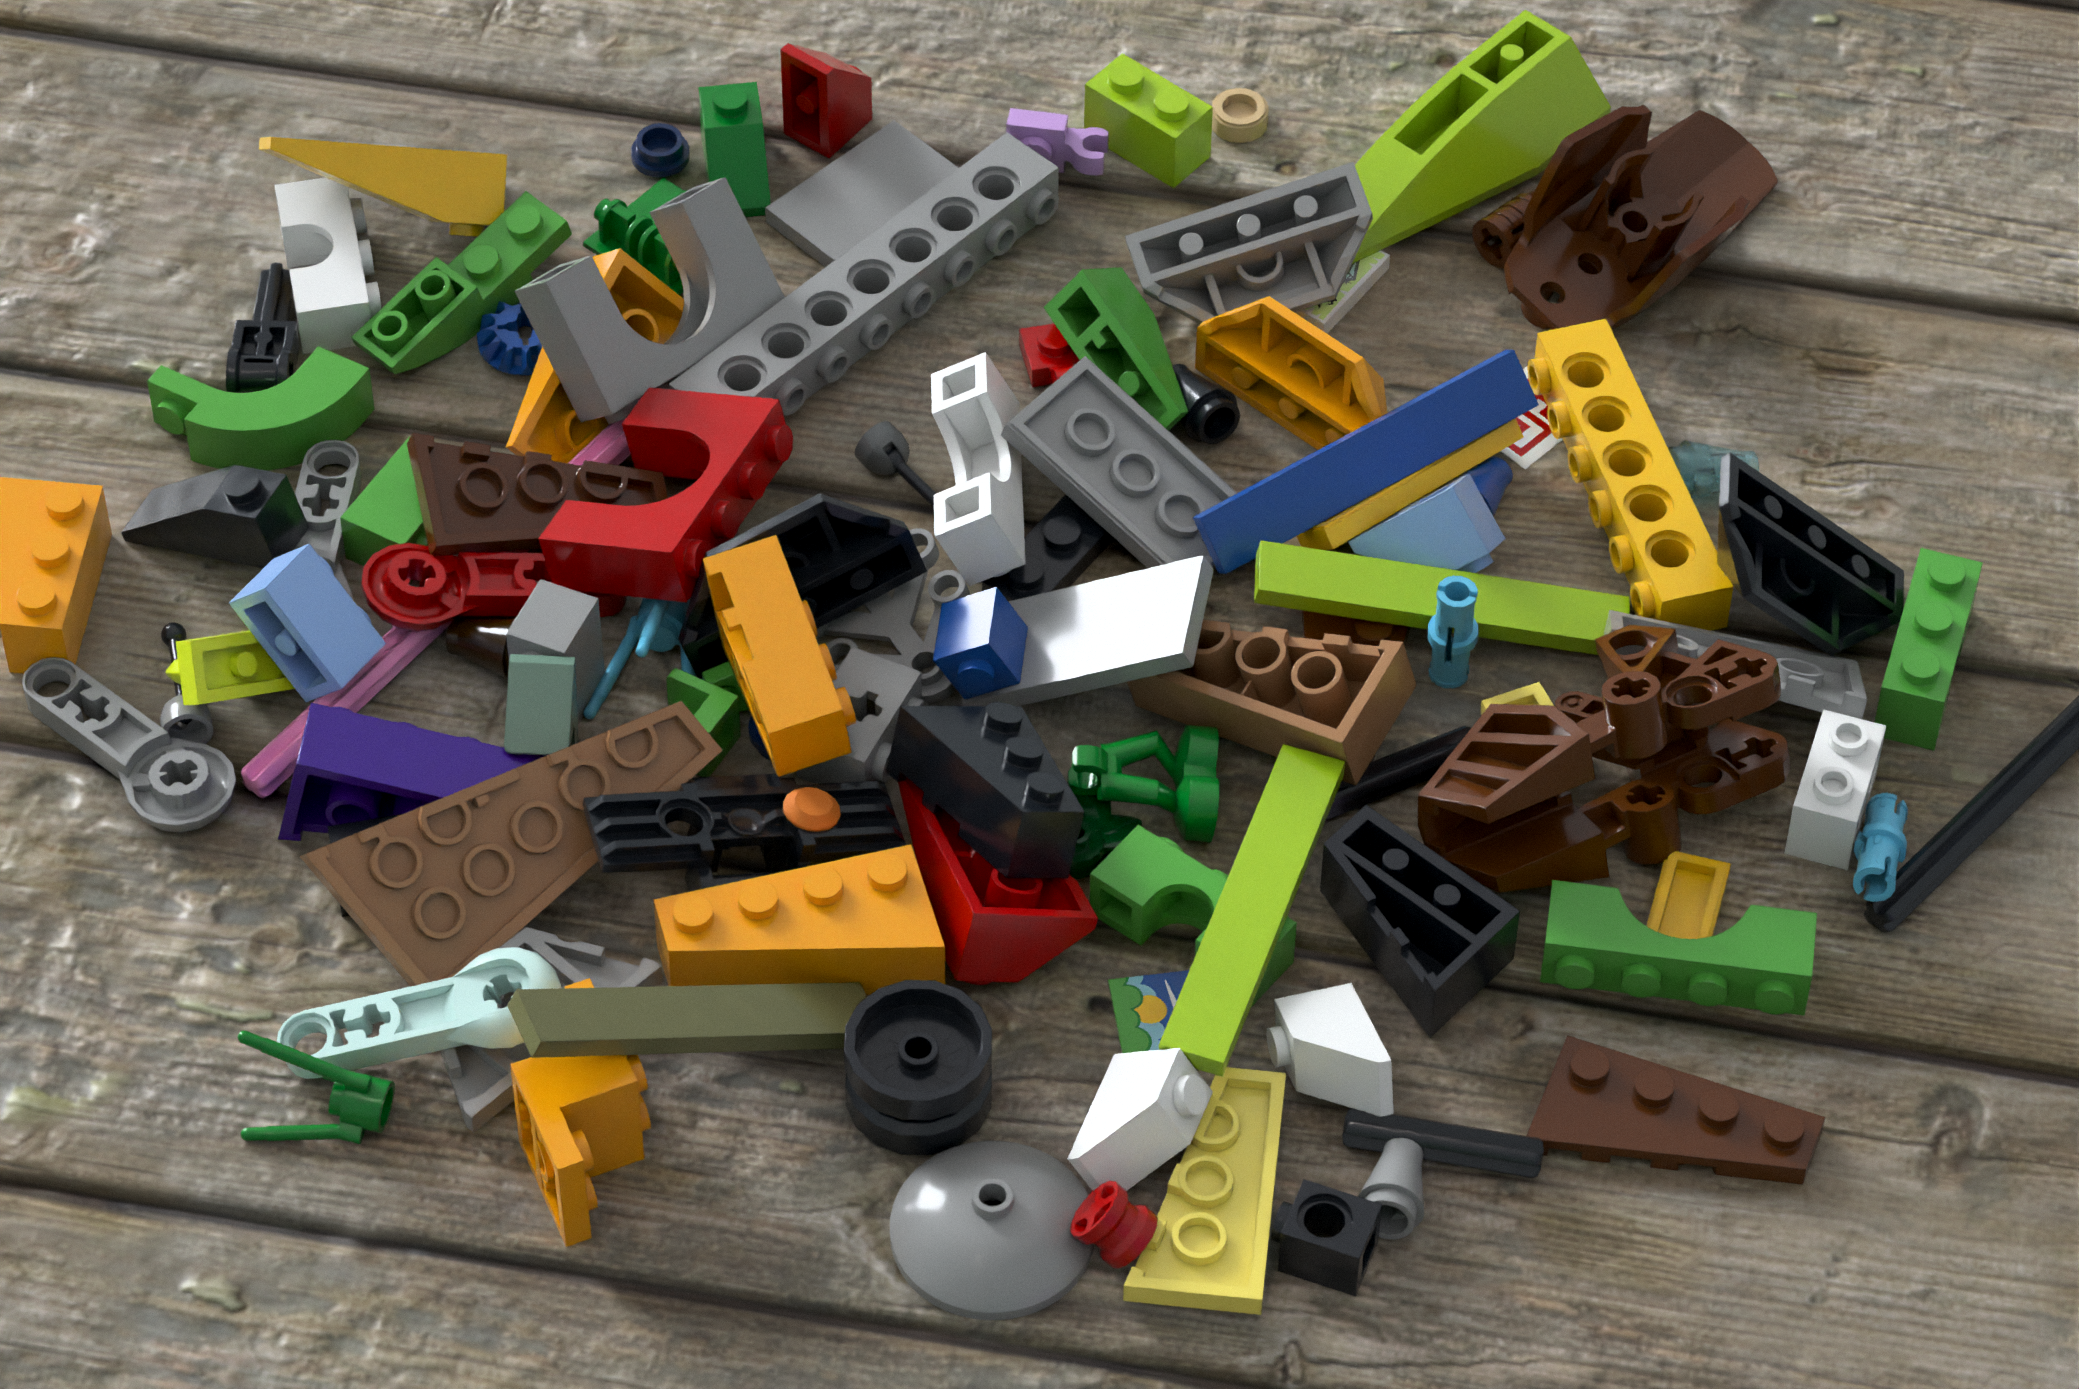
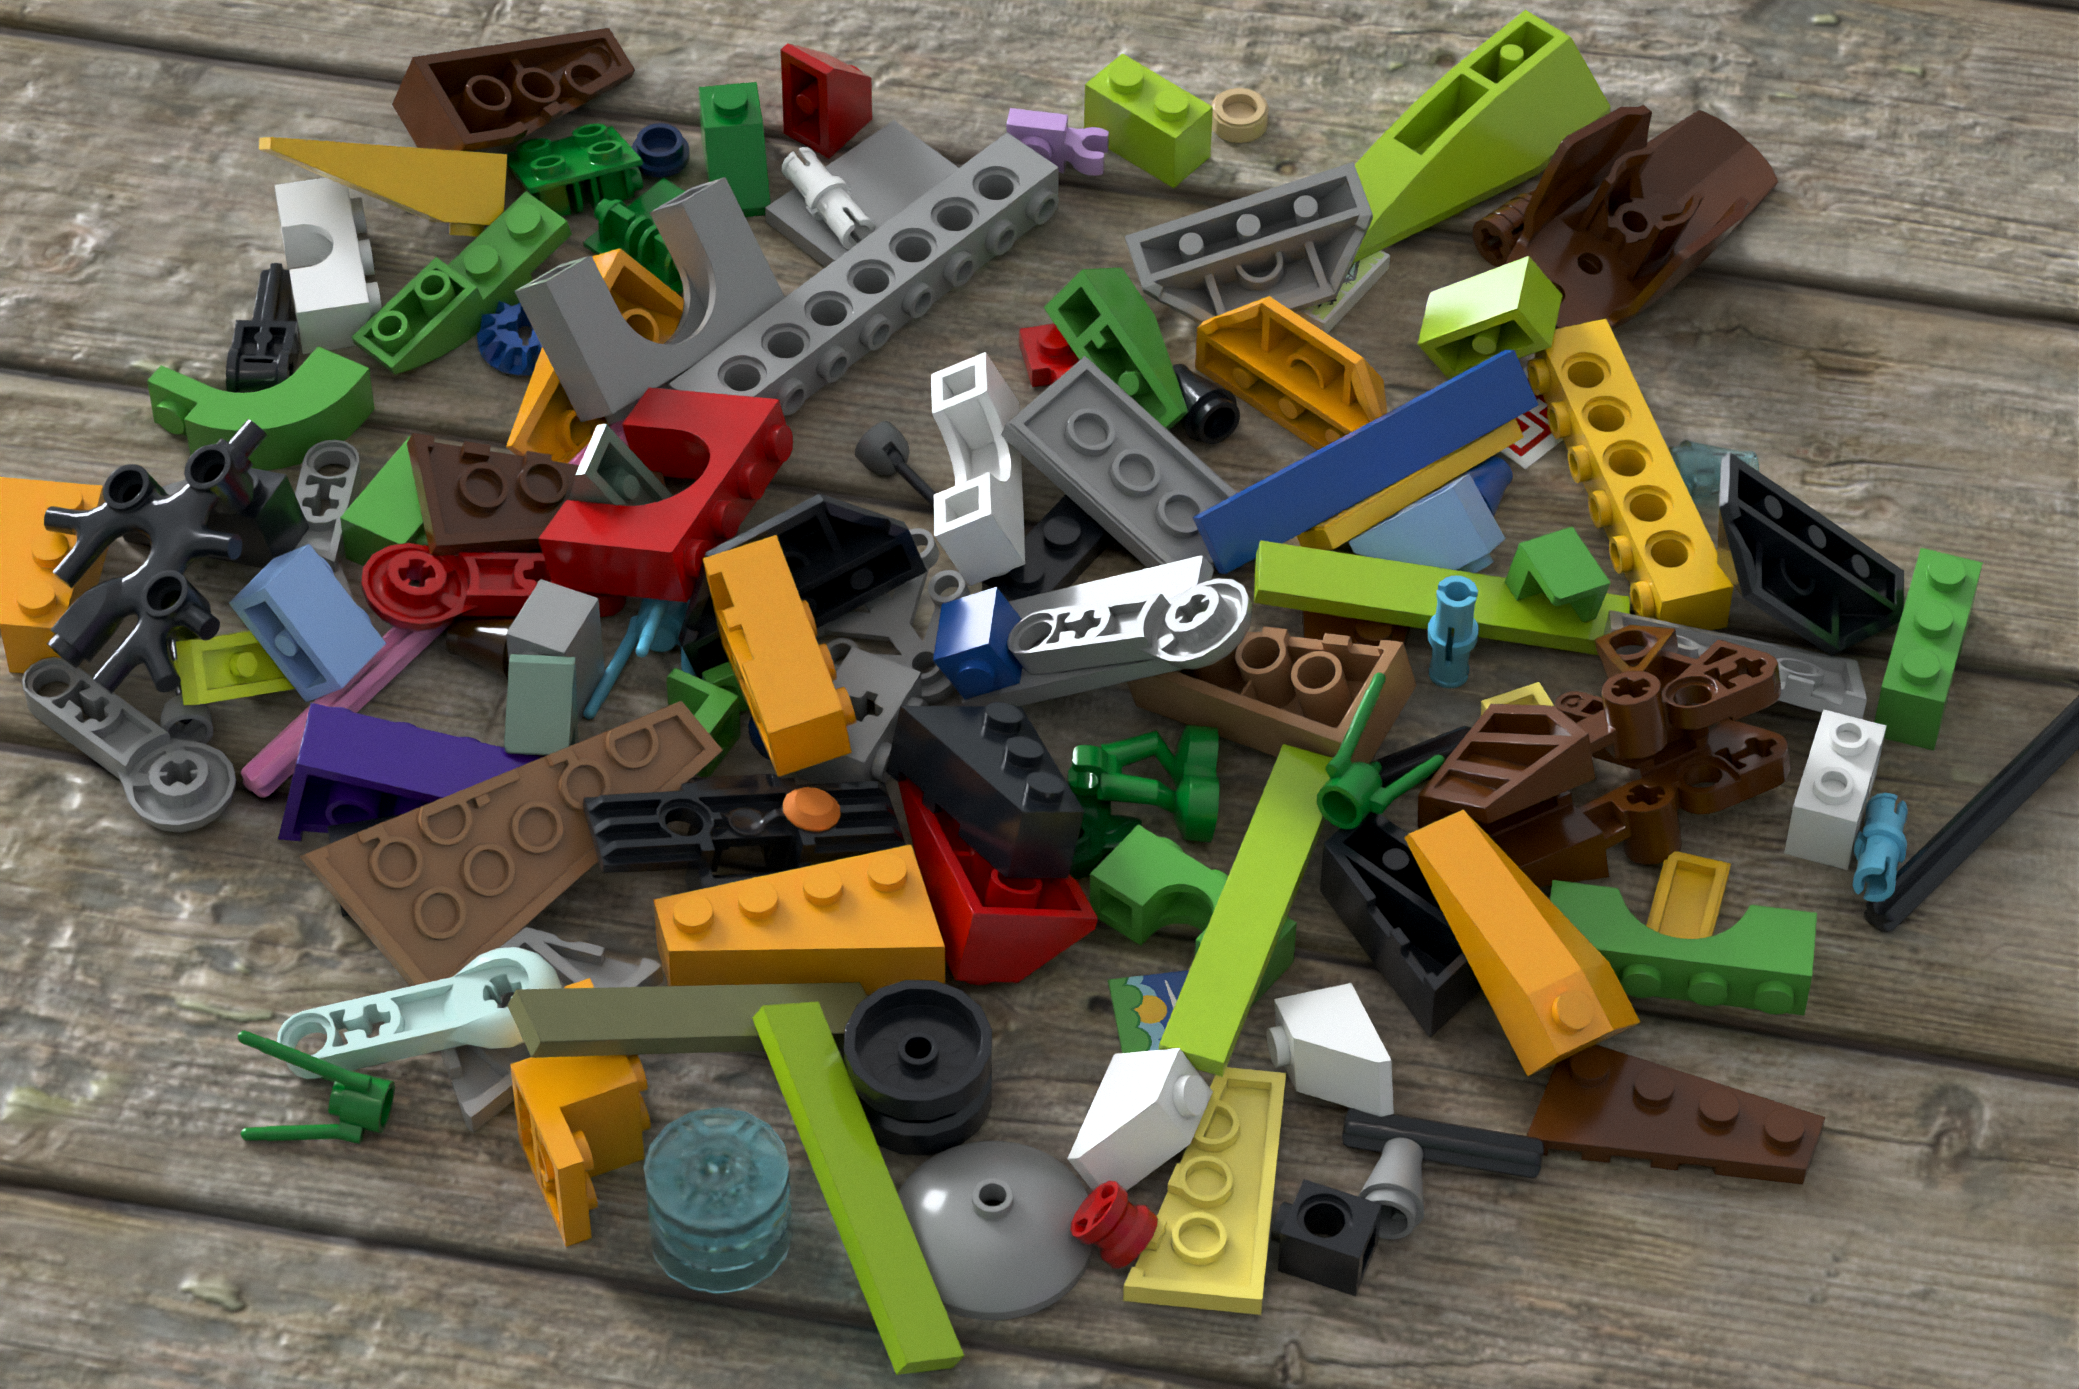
(157, 589): none -> black plant
(505, 89): none -> reddish brown wedge
(589, 153): none -> green hinge
(614, 474): none -> sand green slope
(718, 1200): none -> clear light blue wheel
(827, 197): none -> white pin
(858, 1188): none -> lime tile
(1183, 630): none -> light grey beam
(1357, 786): none -> green plant
(1488, 314): none -> lime brick
(1530, 960): none -> light orange wedge
(1562, 570): none -> bright green panel

